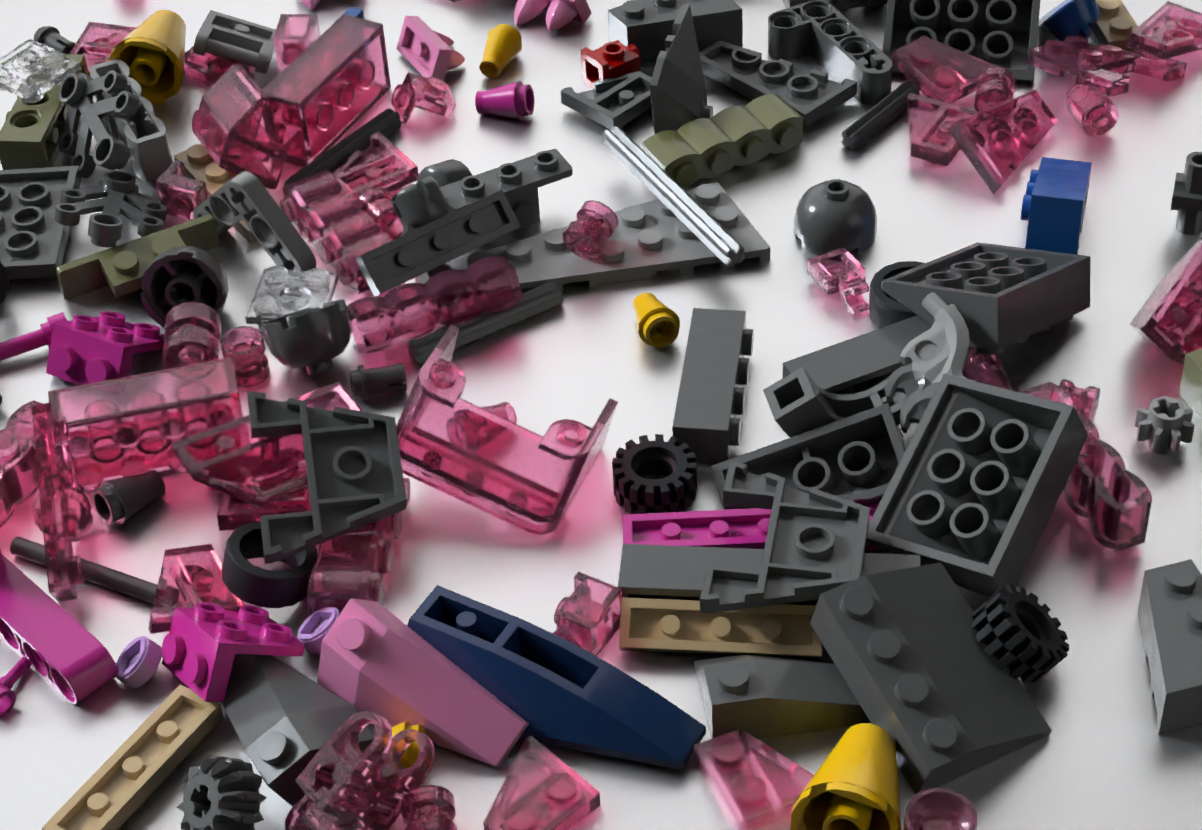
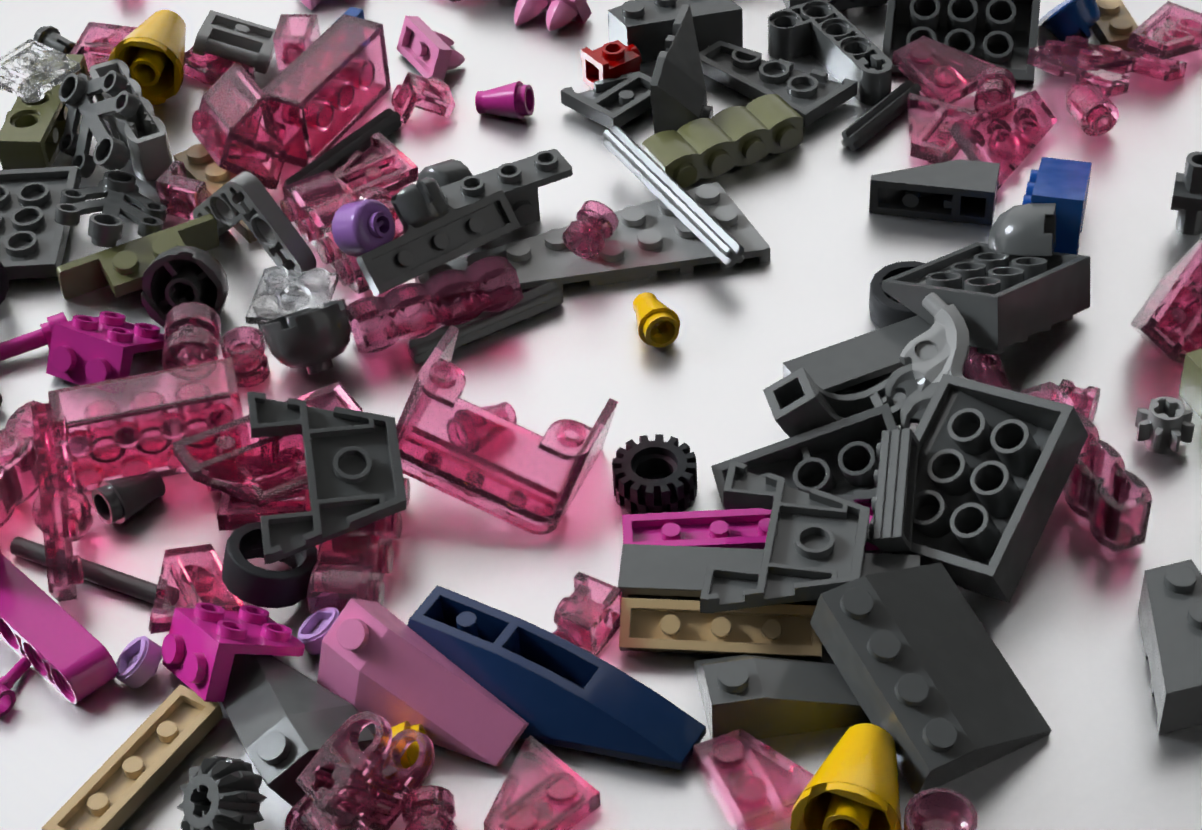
(362, 226): none -> medium lavender head
(377, 380): dark grey pin -> none
(500, 49): yellow cone -> none
(711, 383): dark grey brick -> none
(835, 217): dark grey cylinder -> none
(840, 273): clear pink plate -> none
(895, 490): none -> dark grey piece
(939, 191): none -> dark grey slope
(1020, 633): black tyre -> none
(1025, 230): none -> dark grey brick

